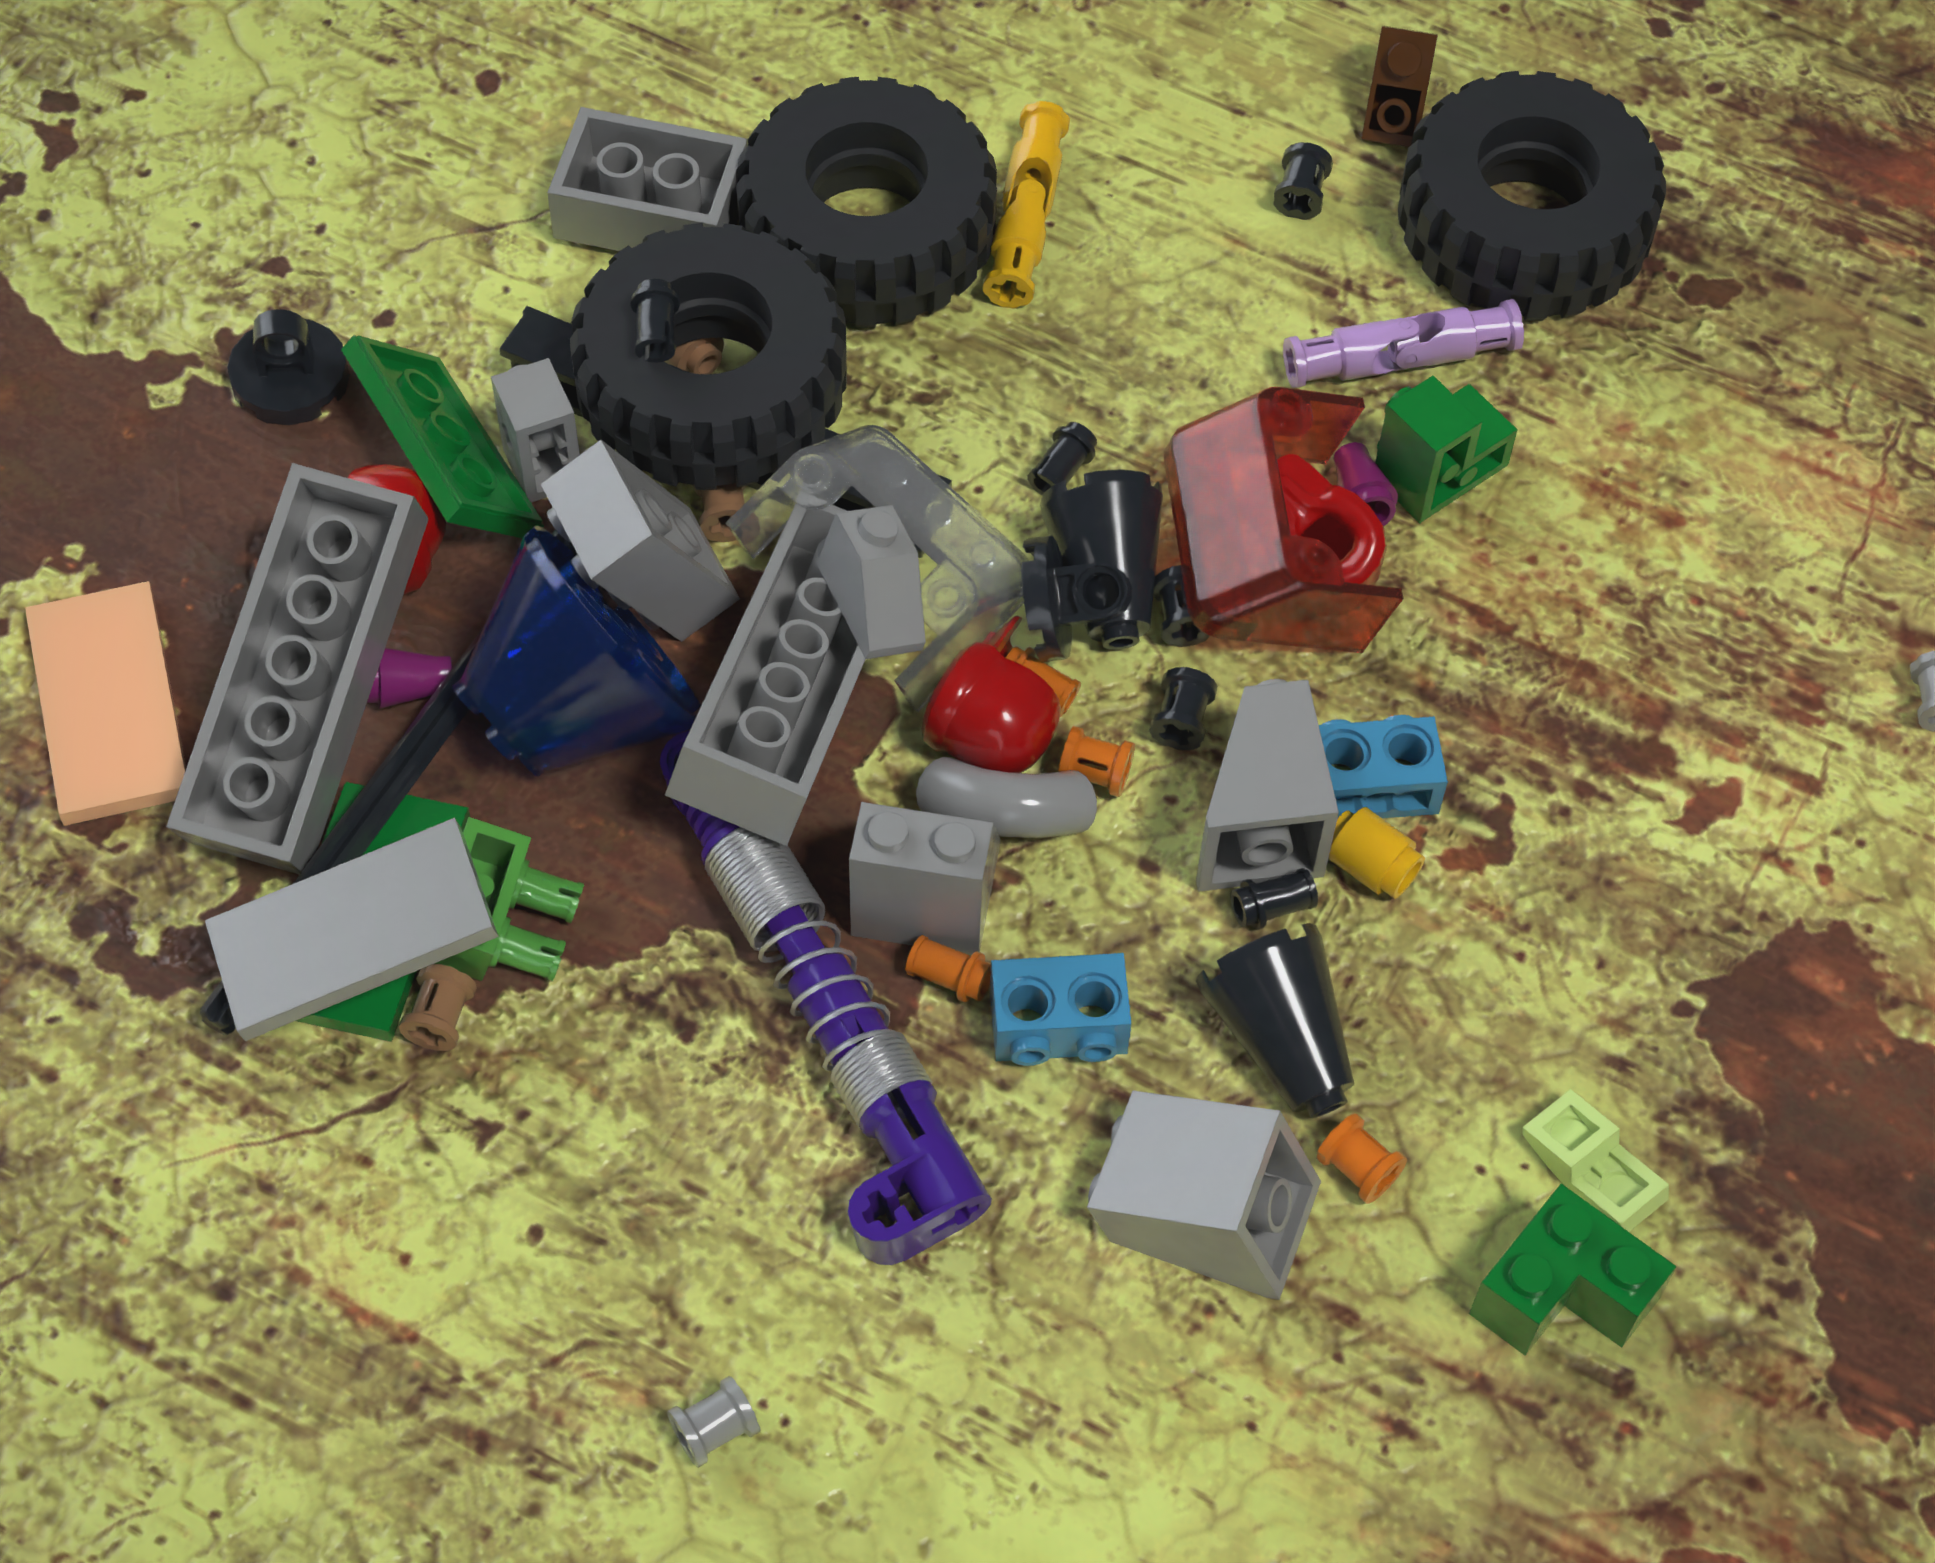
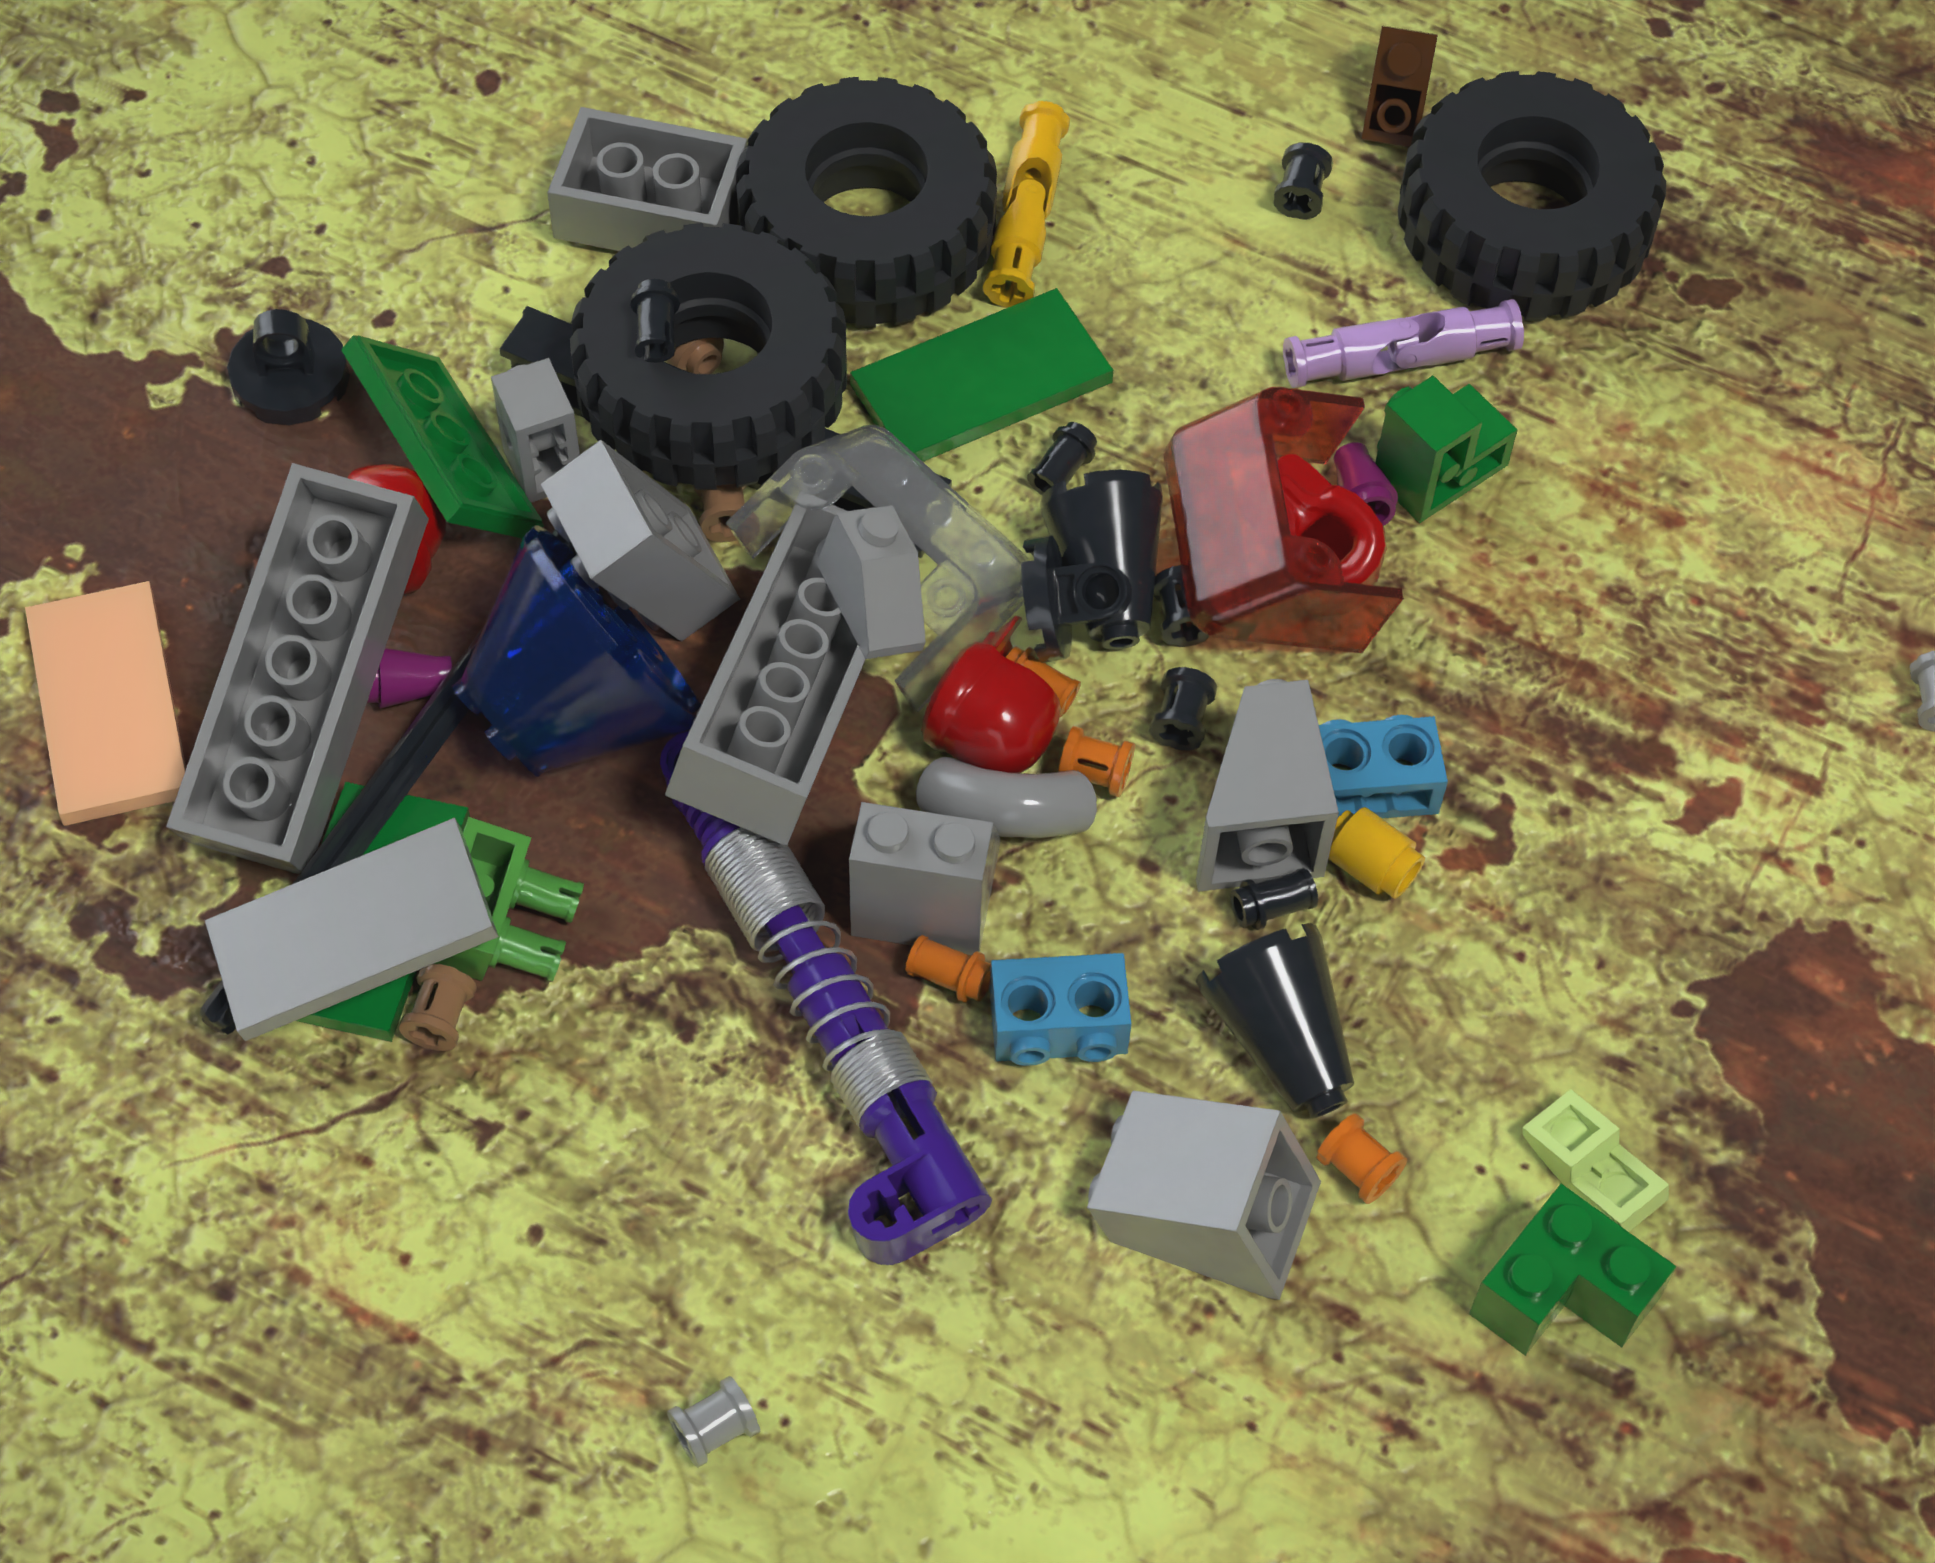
(983, 376): none -> green tile

